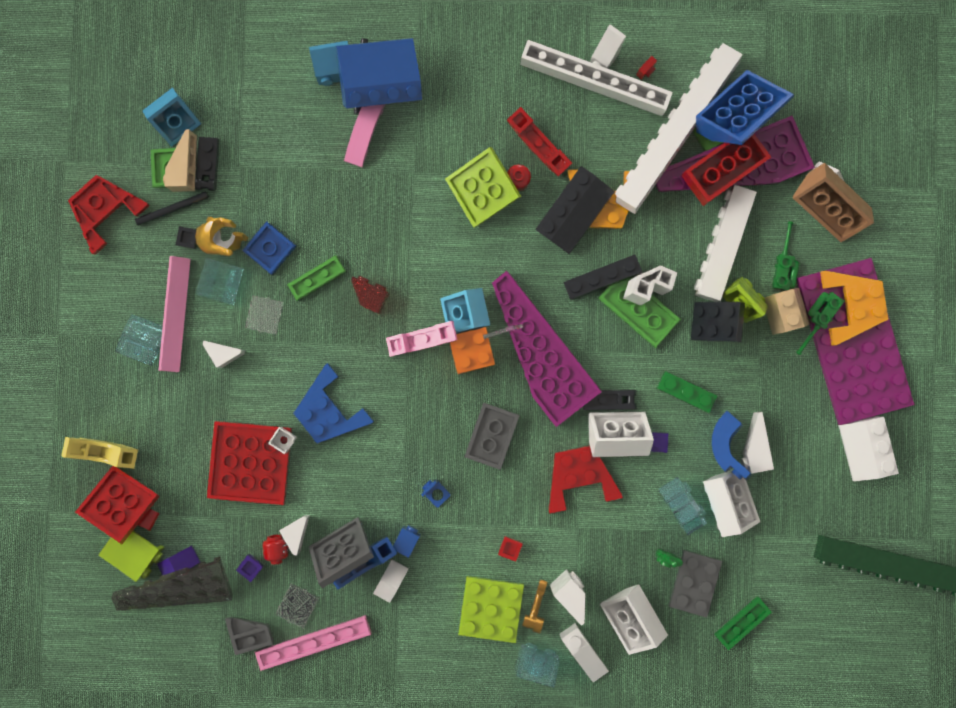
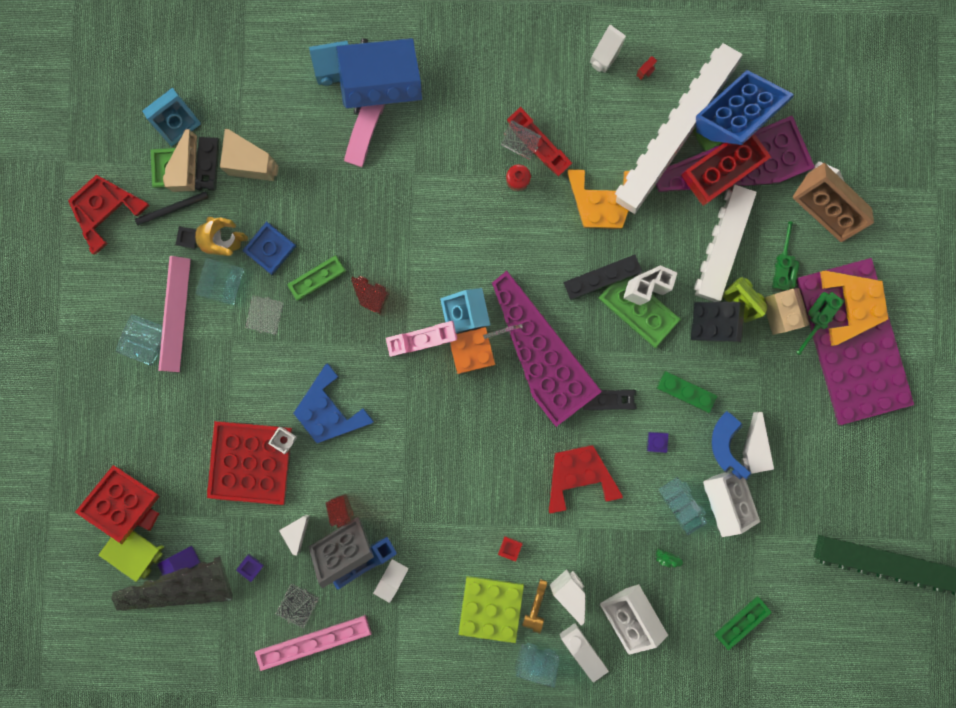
(100, 451): light yellow arch -> none
(221, 354): white slope -> none
(245, 159): none -> tan slope
(248, 634): dark grey wing -> none
(275, 549): red head -> none
(339, 510): none -> clear red slope
(406, 540): blue brick -> none
(429, 487): blue bracket -> none
(482, 187): lime plate -> none
(491, 436): dark grey plate -> none
(521, 140): none -> clear piece
(575, 210): black slope -> none
(595, 78): white brick -> none
(619, 434): white slope -> none
(695, 583): dark grey plate -> none
(868, 449): white slope -> none

